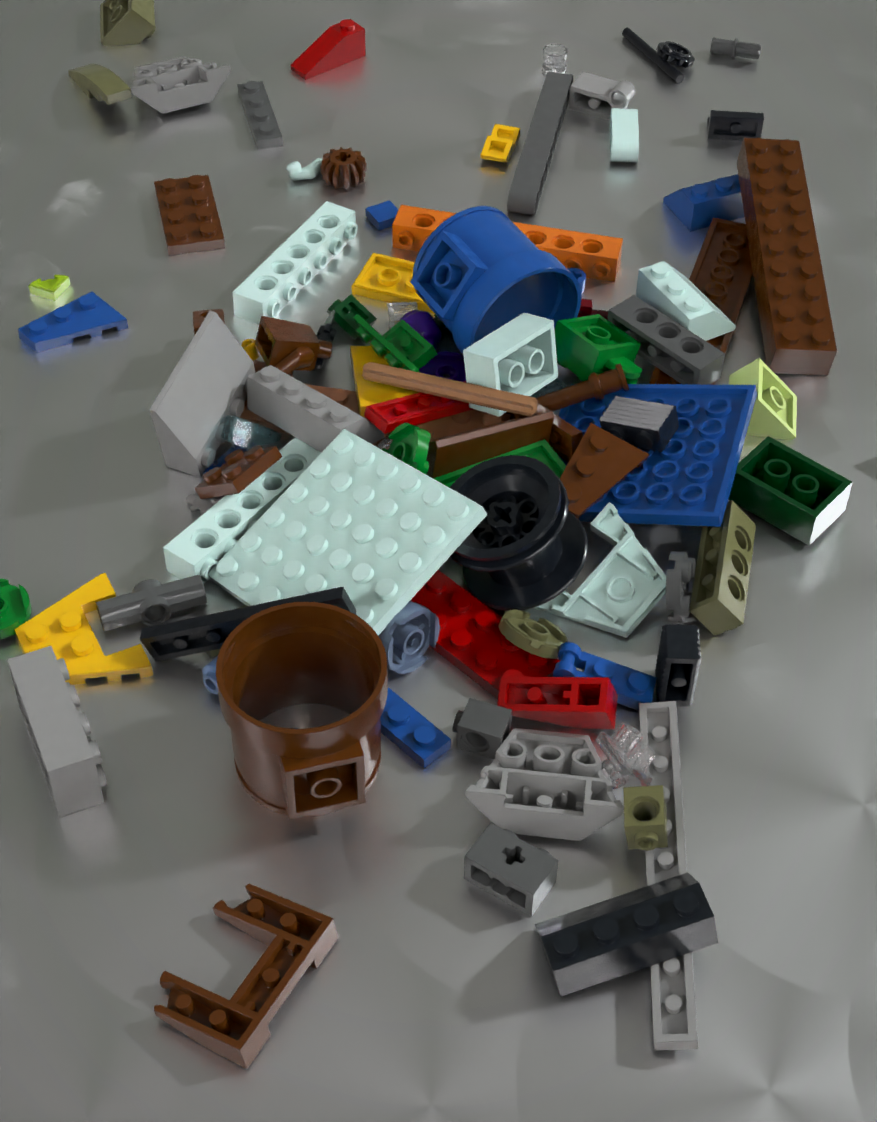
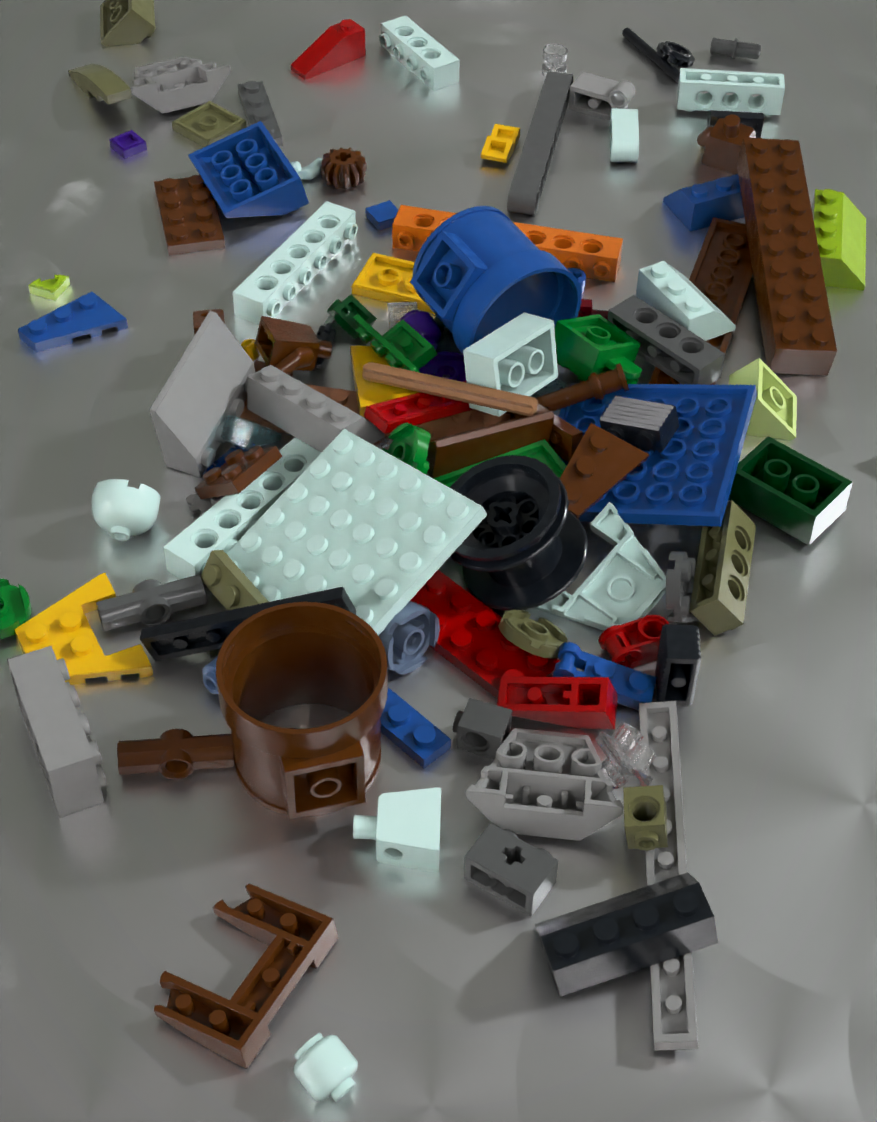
(124, 509): none -> light aqua cylinder
(128, 144): none -> dark purple tile
(175, 754): none -> reddish brown piece
(208, 124): none -> olive tile
(229, 582): none -> olive plate
(250, 174): none -> blue slope
(325, 1067): none -> light aqua head
(405, 828): none -> light aqua torso
(419, 53): none -> light aqua brick
(636, 641): none -> red piece
(719, 83): none -> light aqua brick
(724, 143): none -> reddish brown torso
(840, 239): none -> lime slope

